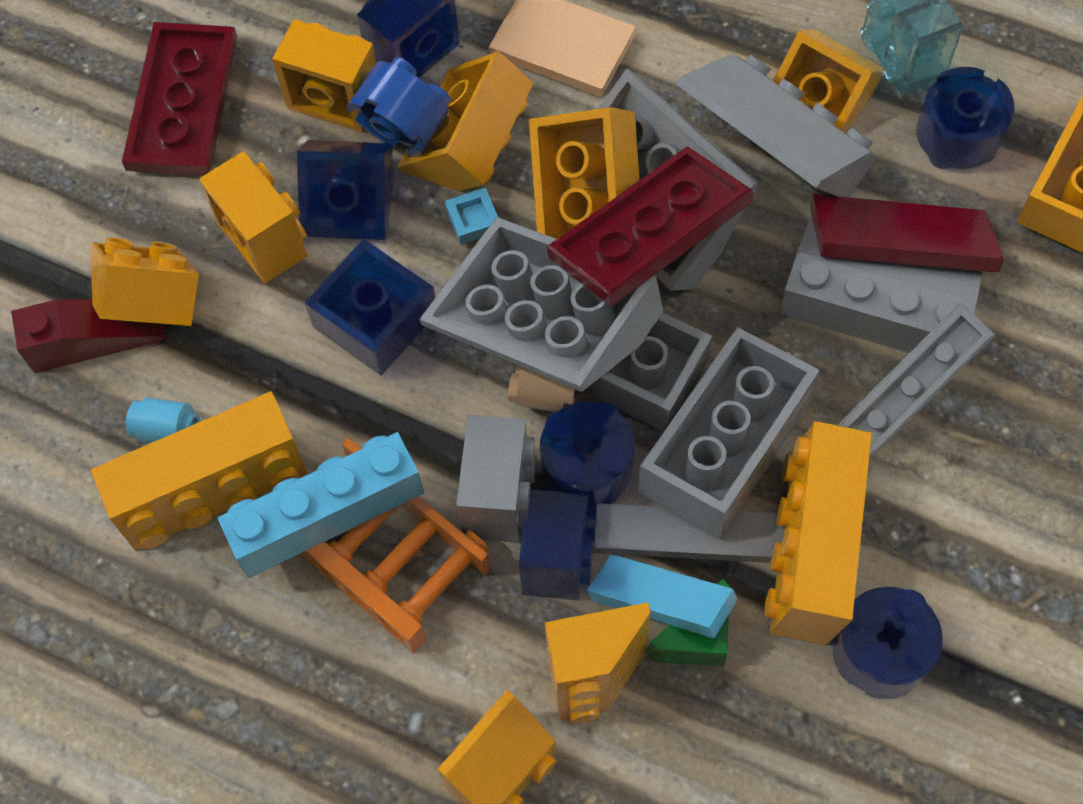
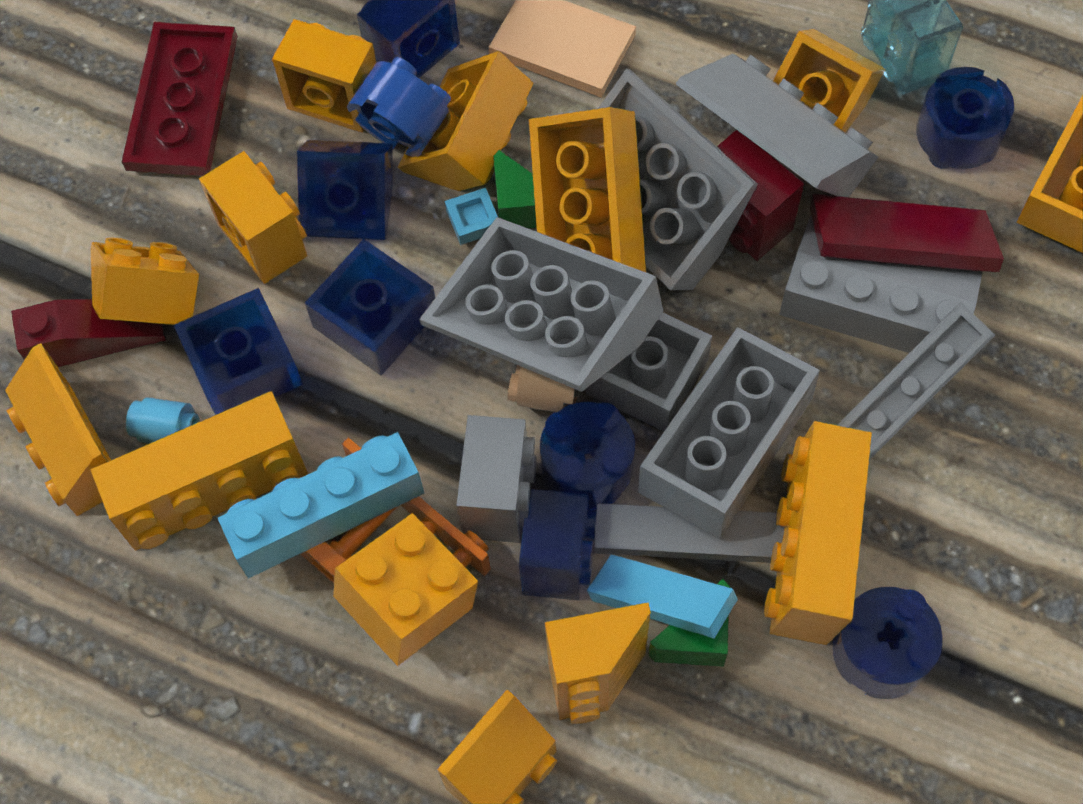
(58, 430): none -> light orange slope
(238, 352): none -> clear blue brick
(404, 588): none -> light orange brick
(514, 191): none -> green slope
(649, 225): dark red tile -> none
(774, 202): none -> dark red brick

